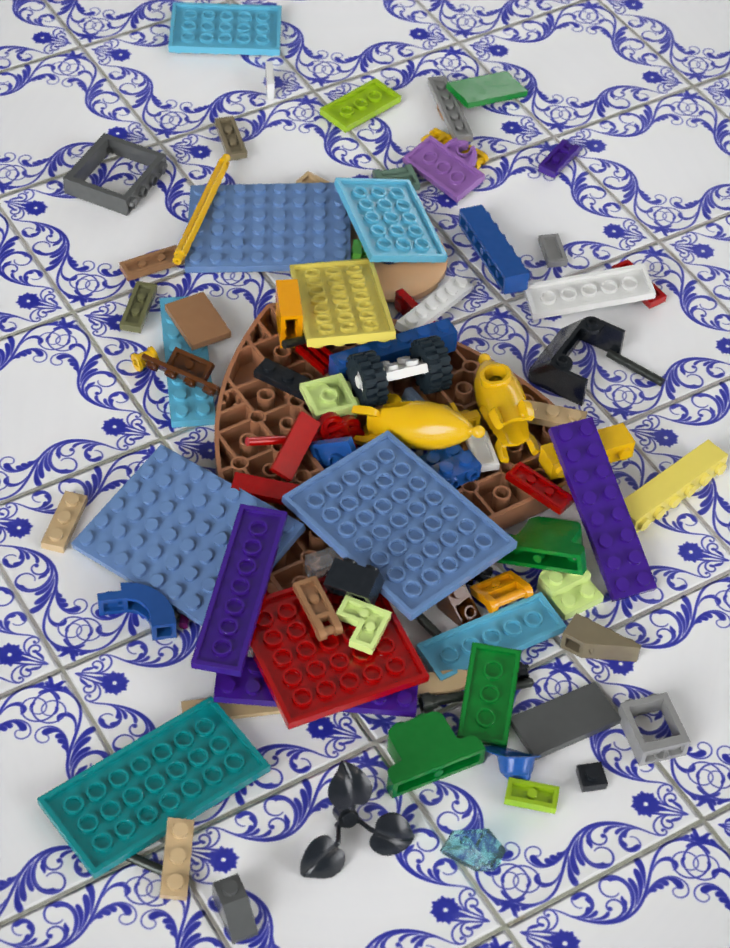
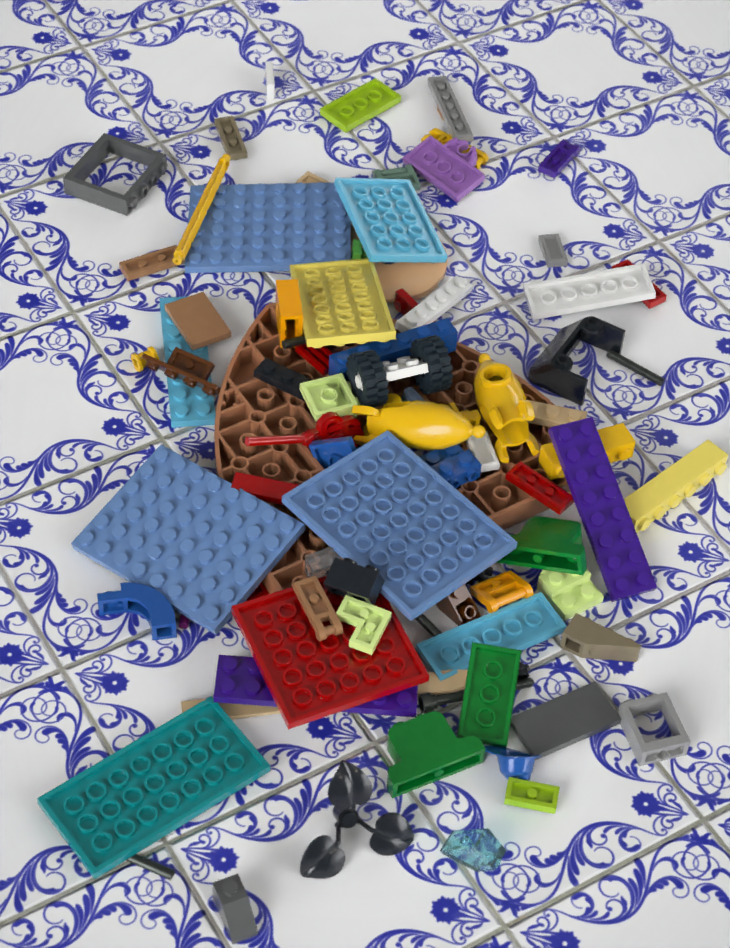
(64, 522): tan plate -> none
(138, 307): olive plate -> none
(176, 859): tan plate -> none
(225, 29): medium azure plate -> none
(239, 591): dark purple plate -> none
(295, 446): red tile -> none
(486, 89): tile -> none
(494, 249): blue brick -> none
(591, 777): black plate -> none

